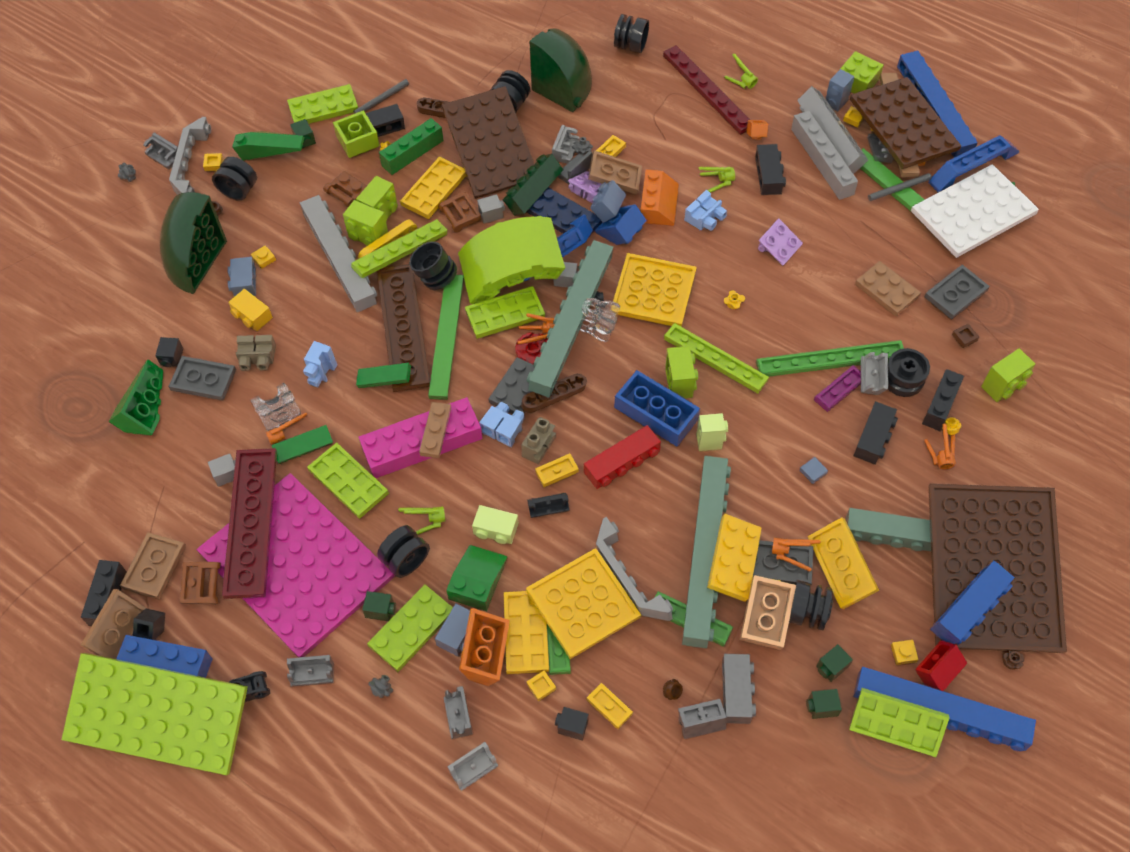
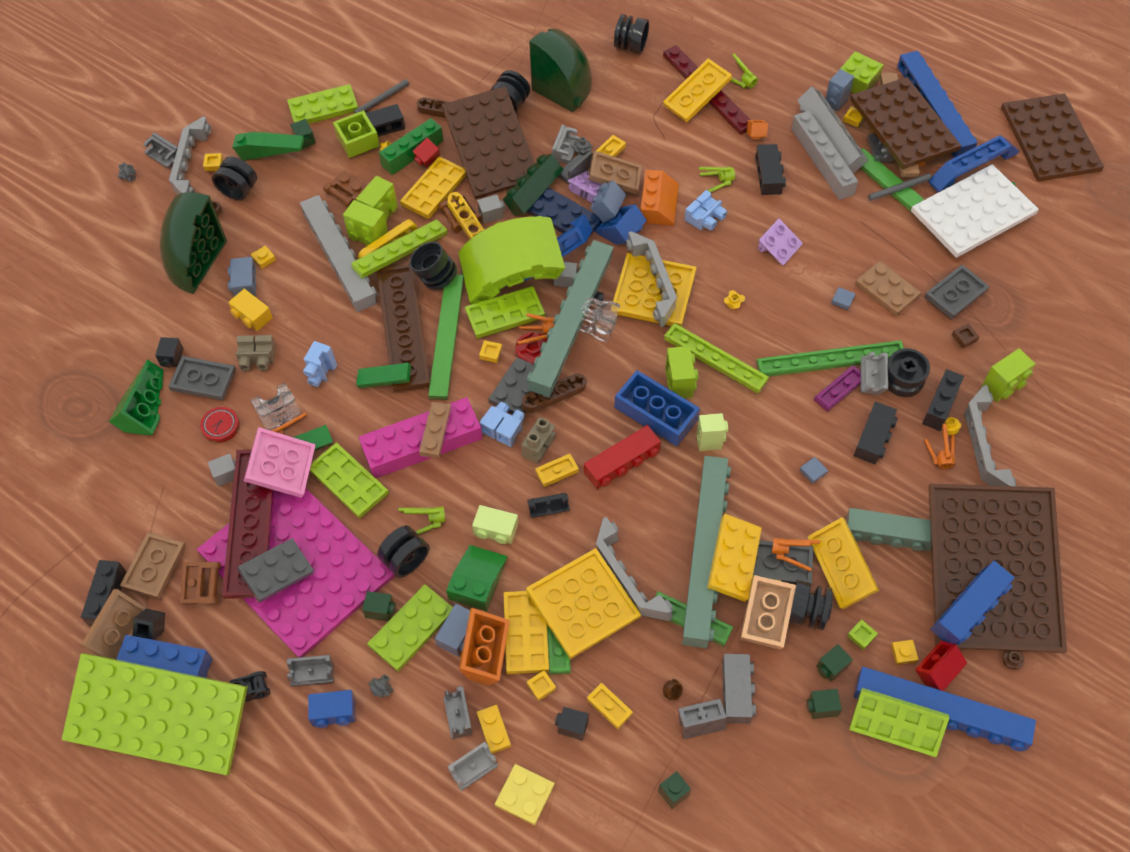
(219, 424): none -> red tile
(275, 570): none -> dark grey plate
(279, 462): none -> bright pink plate
(331, 708): none -> blue brick
(426, 153): none -> red brick
(465, 223): none -> yellow beam
(490, 351): none -> yellow plate
(493, 729): none -> yellow plate
(524, 794): none -> light yellow plate
(641, 245): none -> light grey slope
(674, 790): none -> dark green brick
(697, 90): none -> yellow plate
(843, 298): none -> sand blue tile
(862, 634): none -> lime plate
(981, 448): none -> light grey slope
(1052, 137): none -> reddish brown plate

